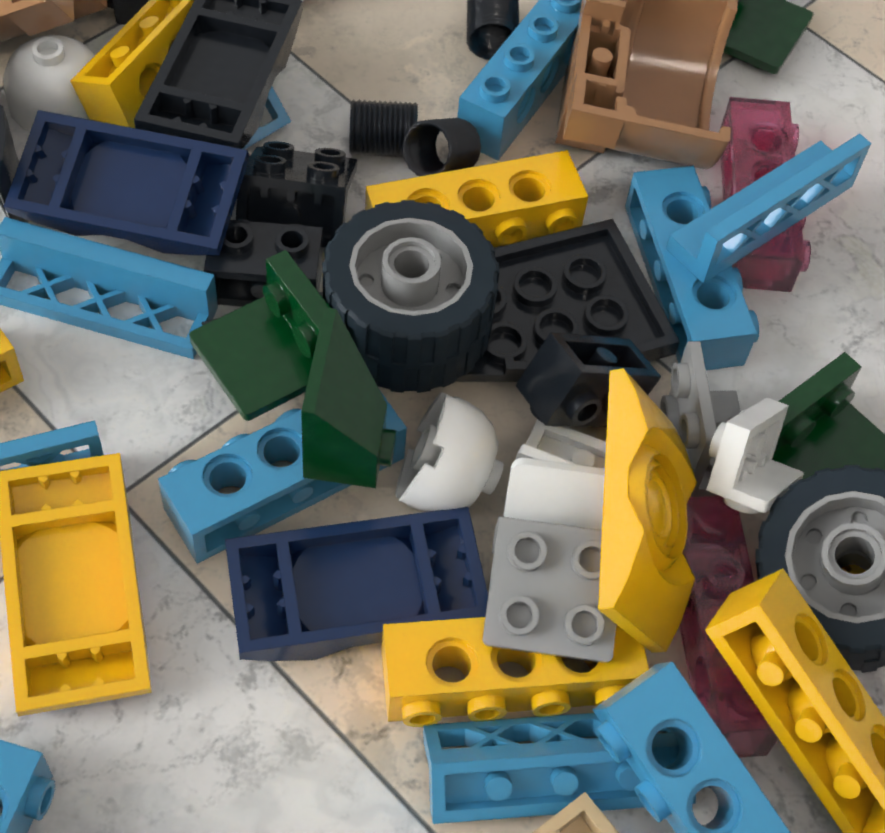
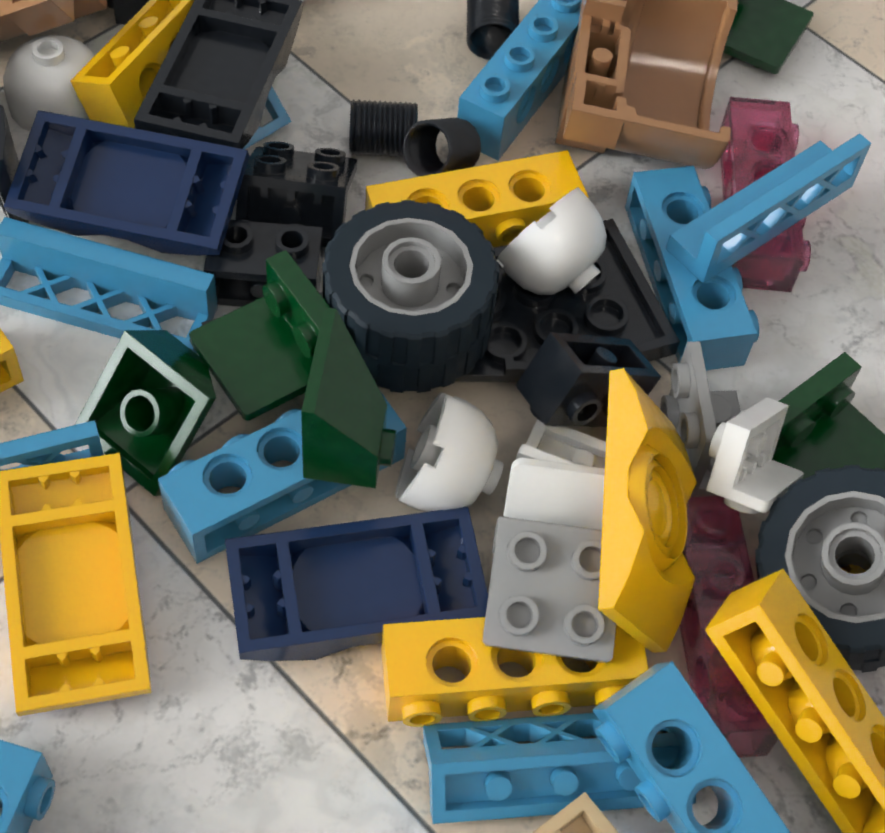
(149, 403): none -> dark green slope
(558, 248): none -> white cylinder

